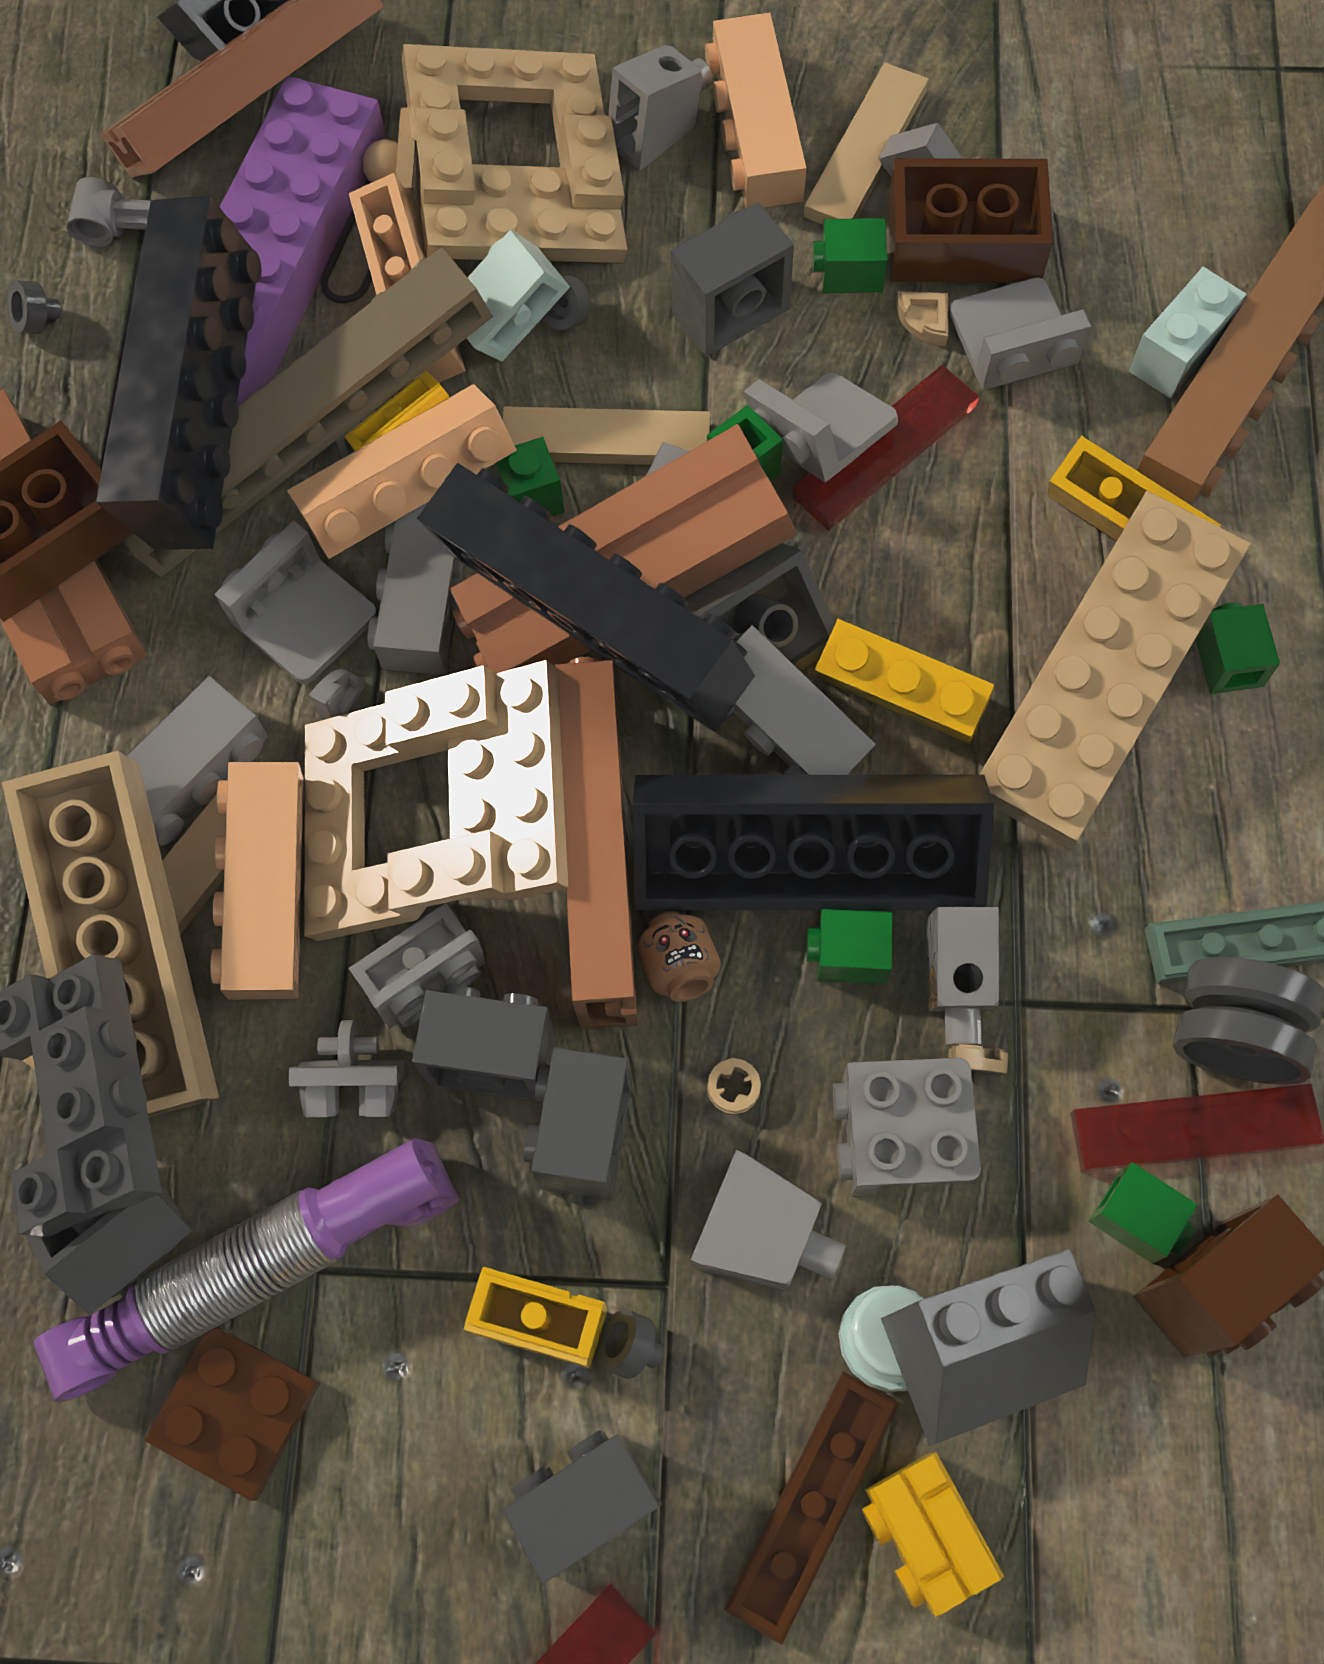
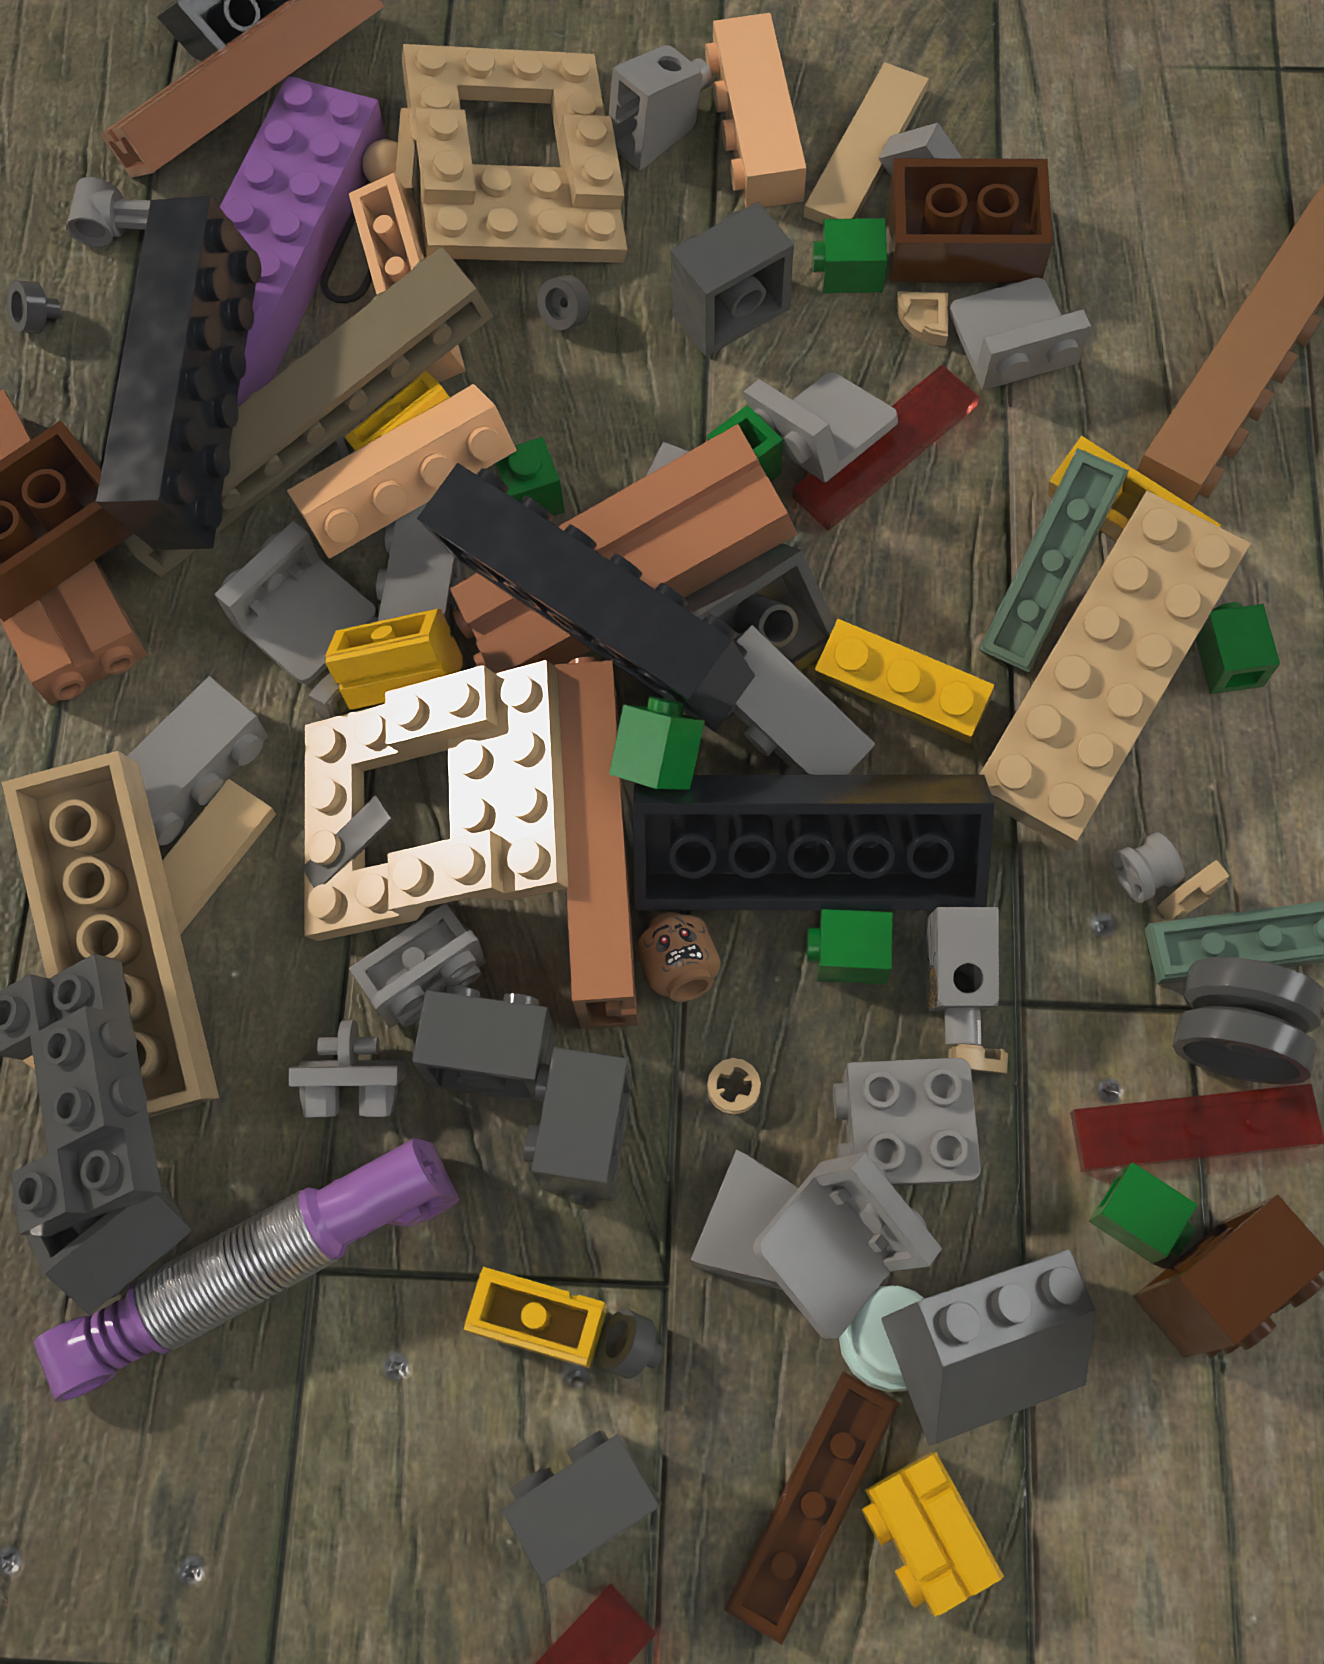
(232, 1412): reddish brown plate -> none
(260, 881): light nougat brick -> none
(354, 839): none -> window
(391, 656): none -> yellow brick
(518, 290): light aqua brick -> none
(606, 434): tan tile -> none
(657, 745): none -> green brick
(842, 1241): none -> light grey bracket
(1053, 560): none -> sand green tile
(1148, 867): none -> light grey wheel
(1186, 332): light aqua brick -> none
(1194, 892): none -> tan tile

